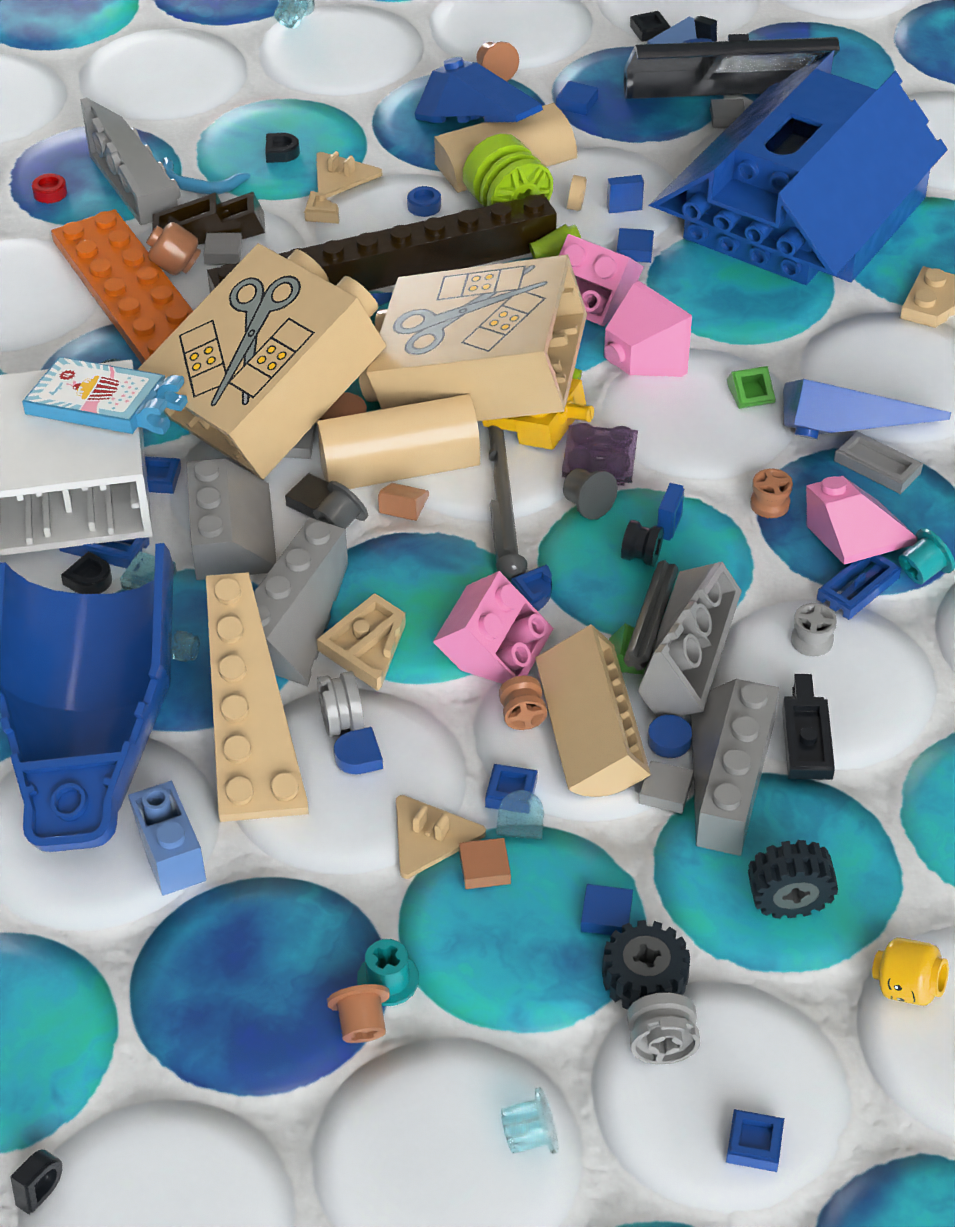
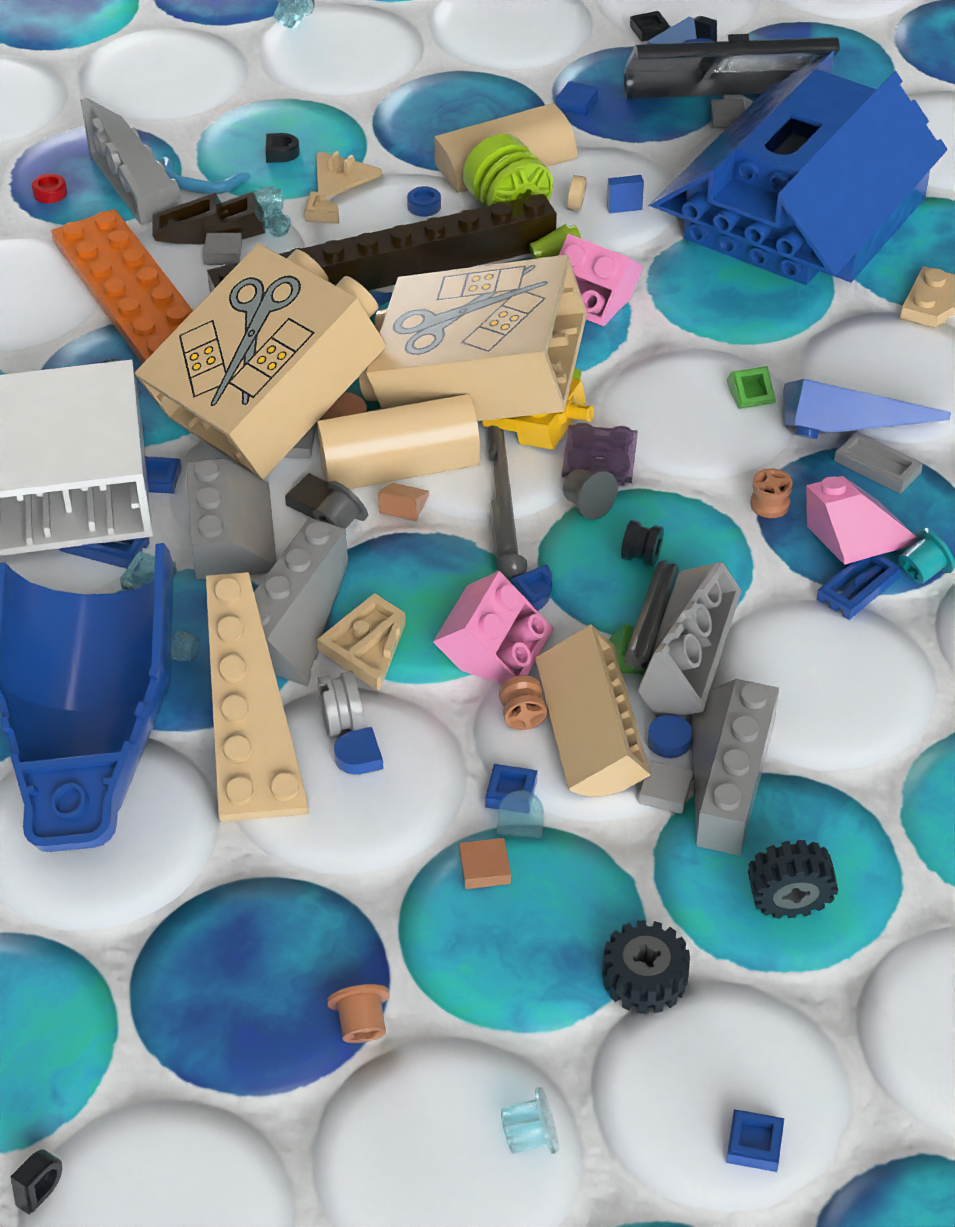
(88, 575): black tile -> none
(105, 396): tile -> none
(168, 838): medium blue slope -> none
(173, 248): nougat head -> none
(272, 203): none -> clear light blue bar
(389, 966): teal piece -> none
(429, 835): tan piece -> none
(472, 93): blue wedge -> none
(499, 58): nougat piece -> none
(606, 909): blue tile -> none
(636, 244): blue tile -> none
(648, 335): bright pink slope -> none
(663, 1028): light grey wheel -> none
(671, 510): blue tile -> none
(807, 732): black hinge -> none
(813, 629): light grey wheel -> none
(911, 971): yellow head -> none

